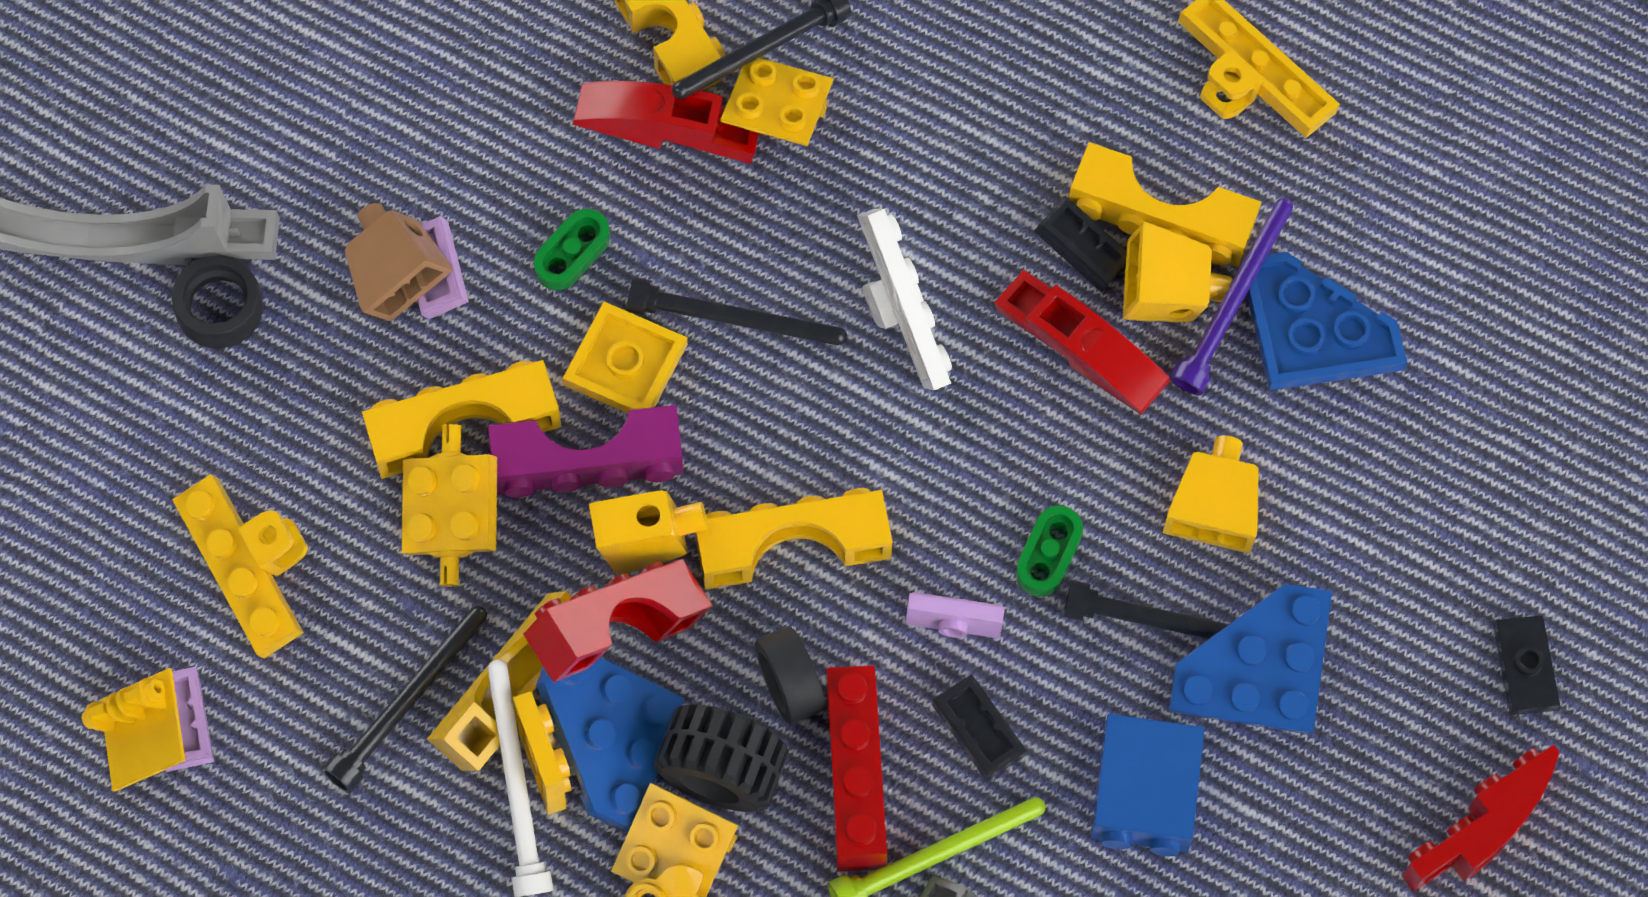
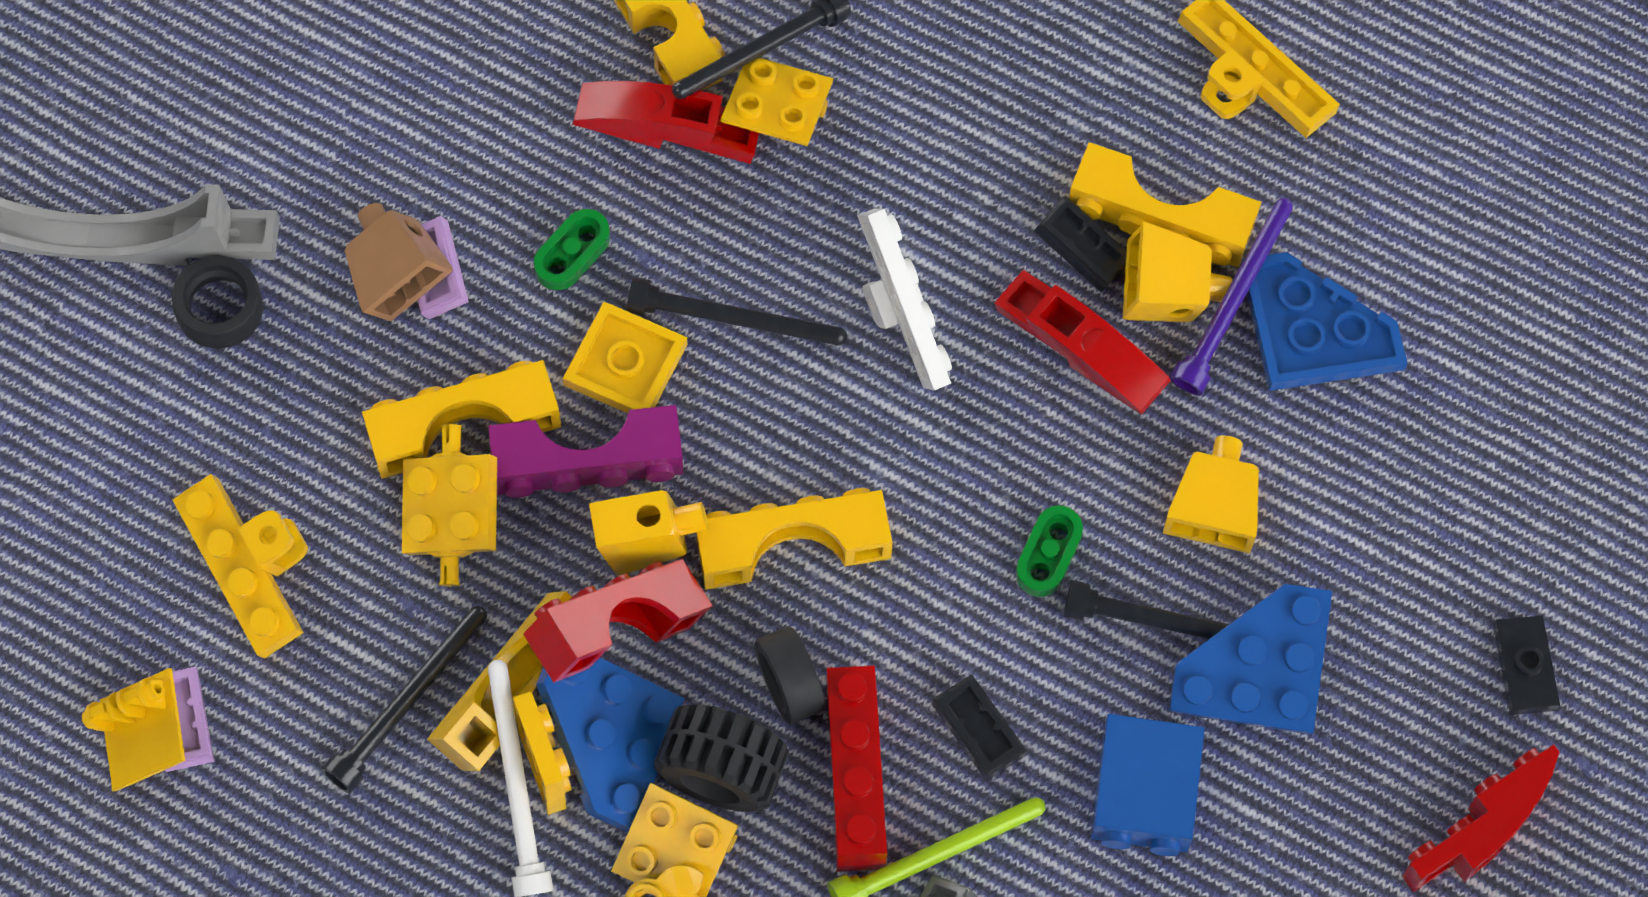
(954, 616): lavender plate -> none

